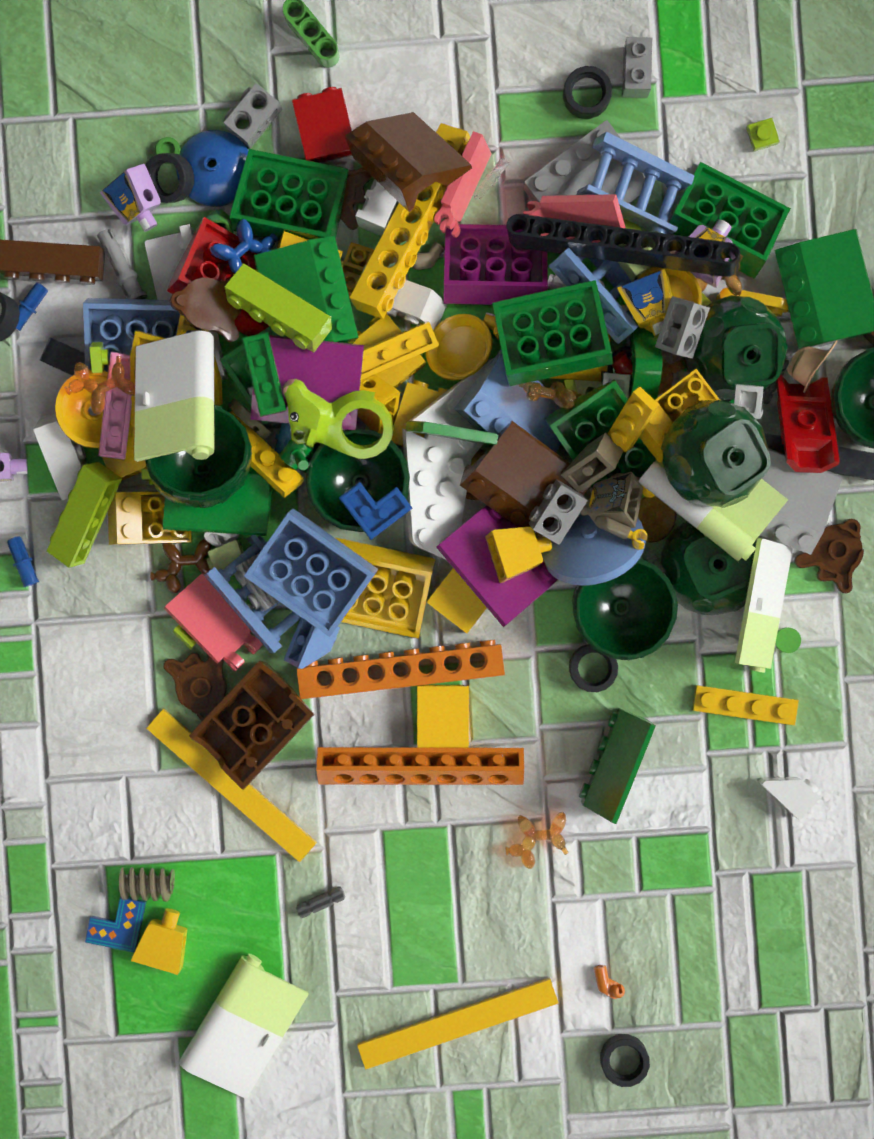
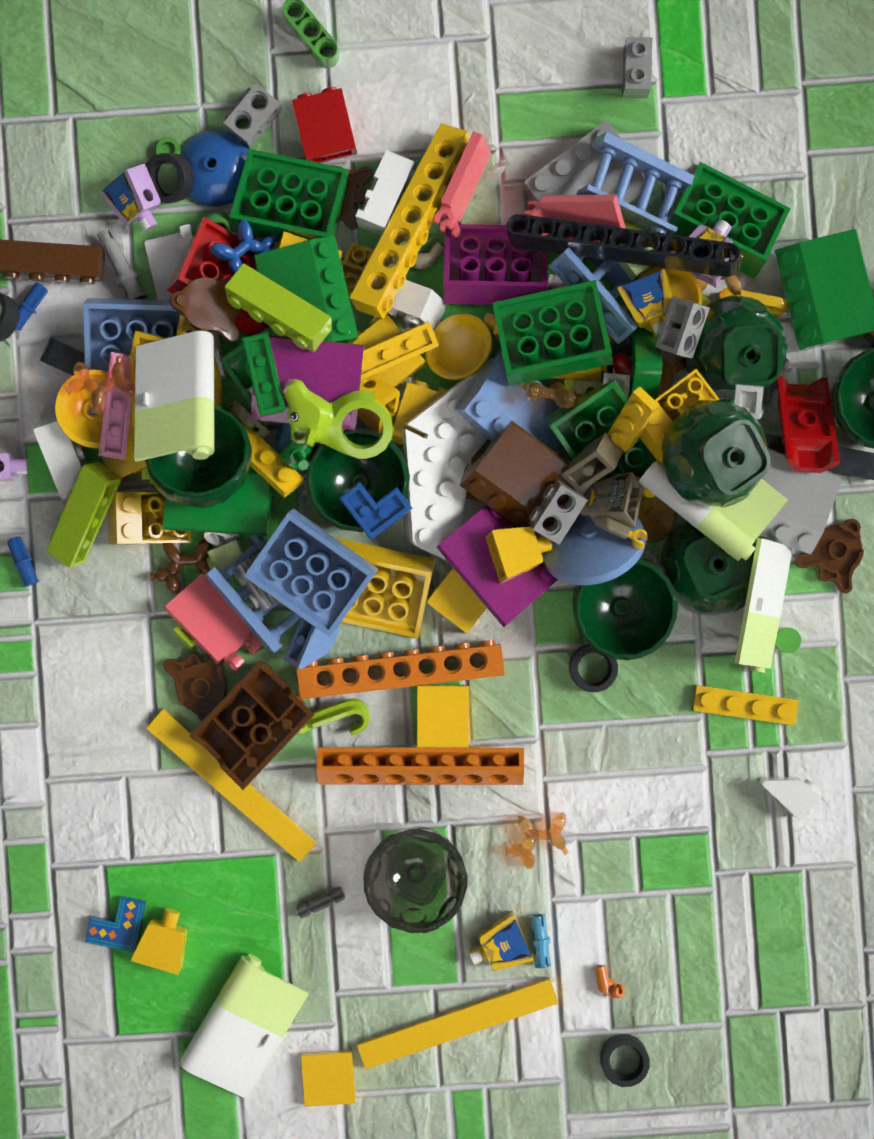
(98, 356): lime plate -> none
(146, 885): dark tan piece -> none
(328, 1078): none -> yellow tile
(338, 711): none -> lime piece
(405, 156): reddish brown piece -> none
(413, 902): none -> clear smoke rock
(451, 432): tile -> none
(502, 944): none -> torso
(540, 940): none -> dark azure pin
(587, 72): black tyre -> none
(617, 764): green slope -> none
(762, 134): lime plate -> none
(806, 362): light nougat piece -> none

